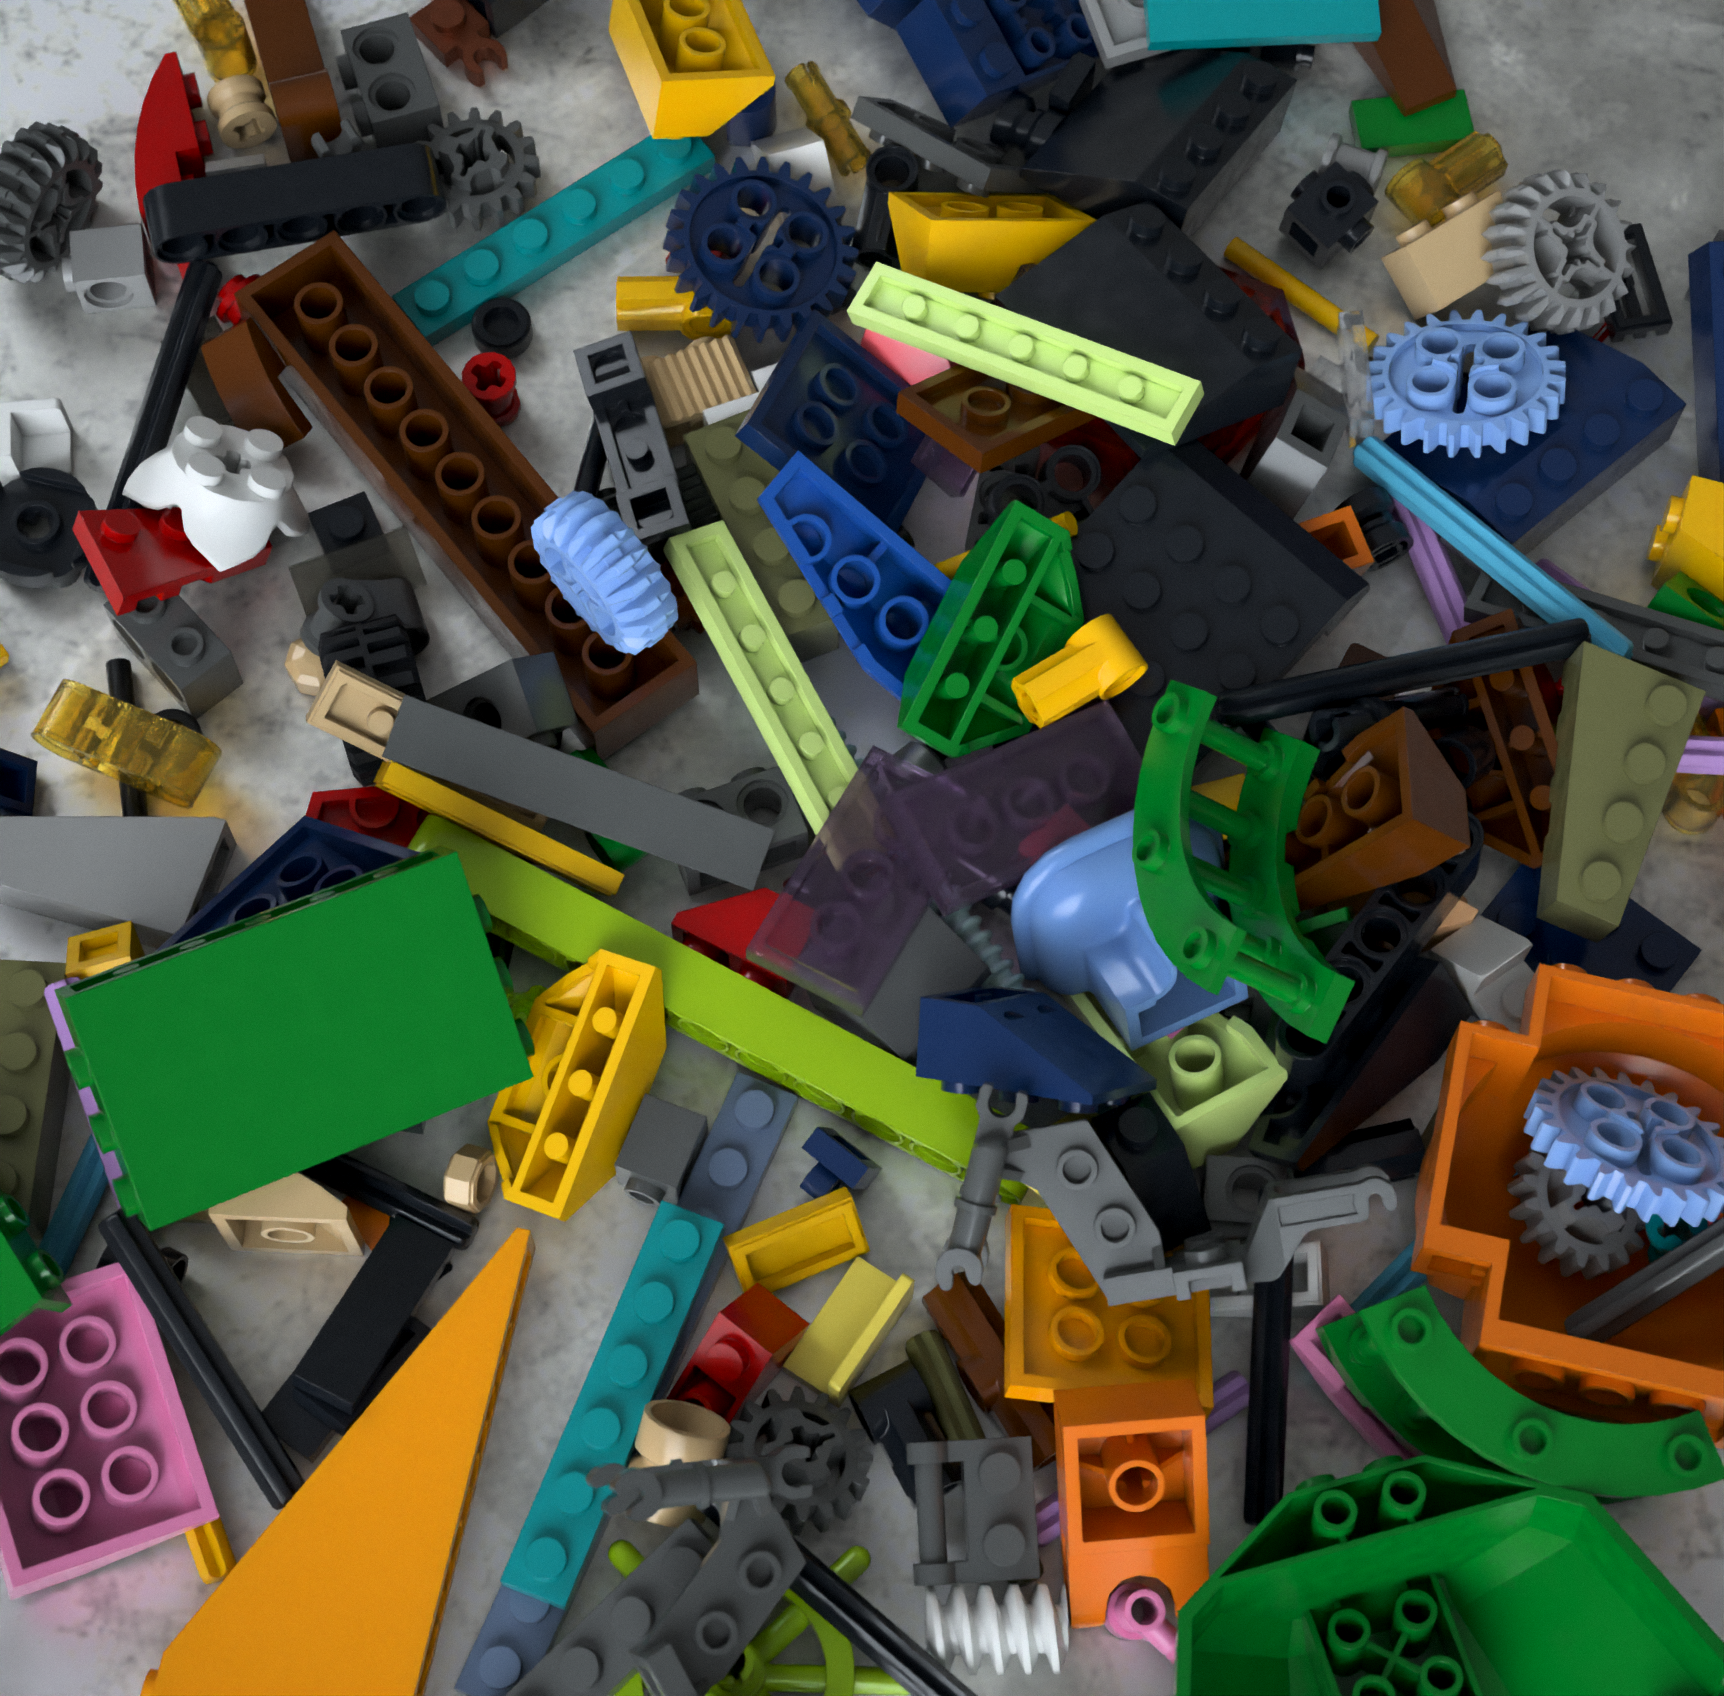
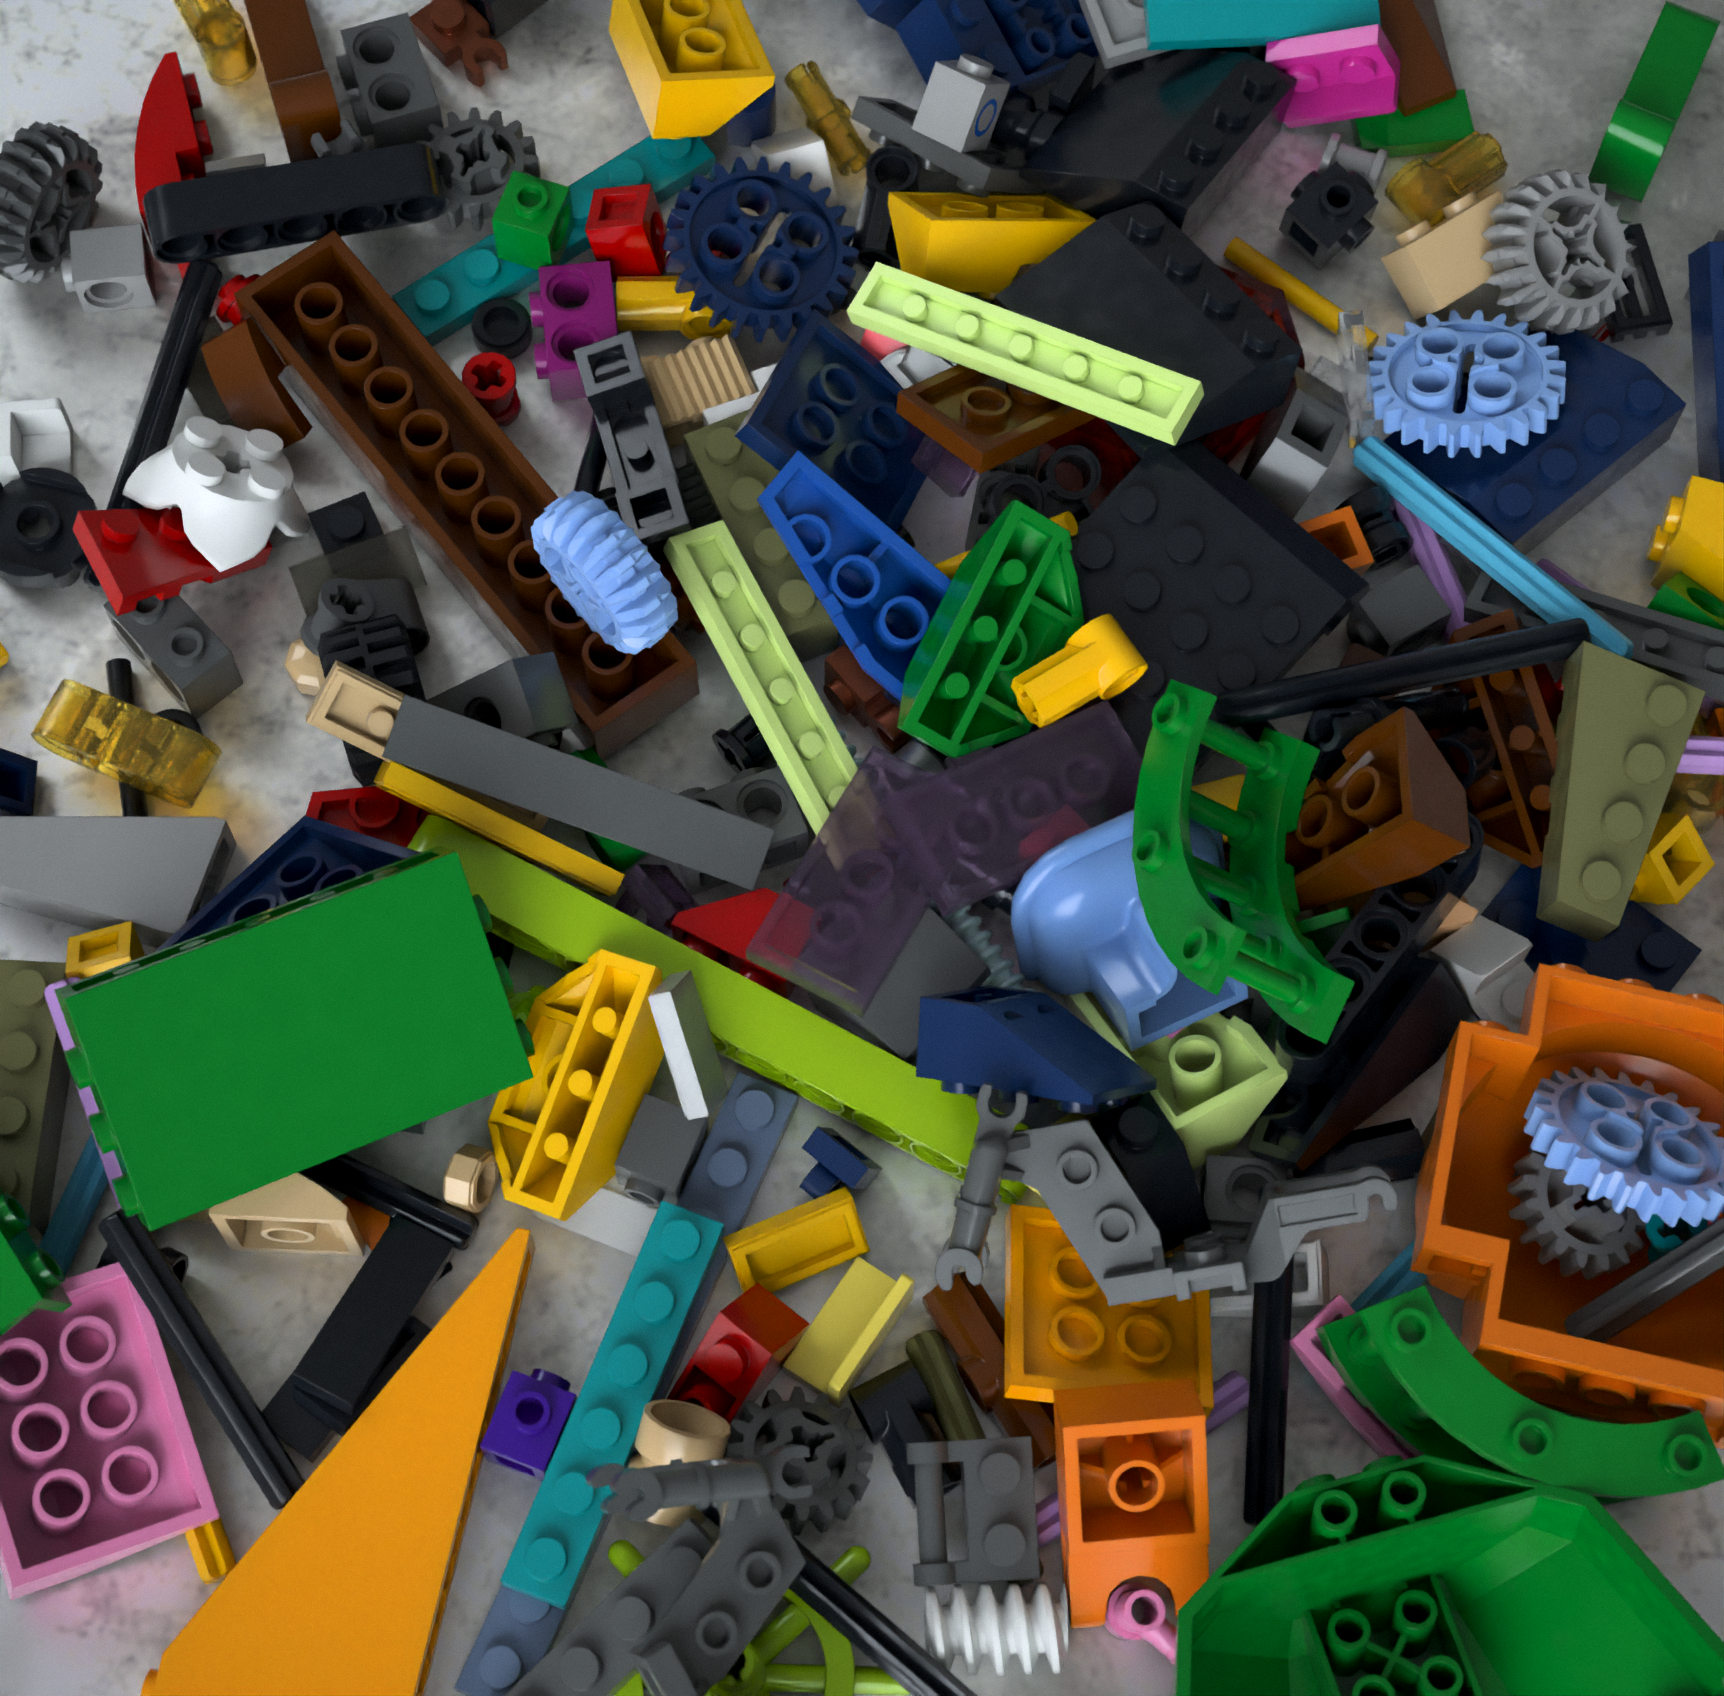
(241, 111): tan wheel -> none
(529, 1422): none -> dark purple brick
(533, 221): none -> green brick
(571, 328): none -> magenta brick
(610, 1220): none -> white sticker
(627, 230): none -> red brick
(657, 893): none -> clear purple tile
(688, 1045): none -> light grey tile
(736, 749): none -> black bush
(857, 693): none -> copper plate
(914, 365): none -> light grey tile
(961, 103): none -> light grey brick
(1338, 75): none -> dark pink bracket
(1399, 615): none -> dark grey brick
(1653, 101): none -> green beam
(1672, 862): none -> yellow brick

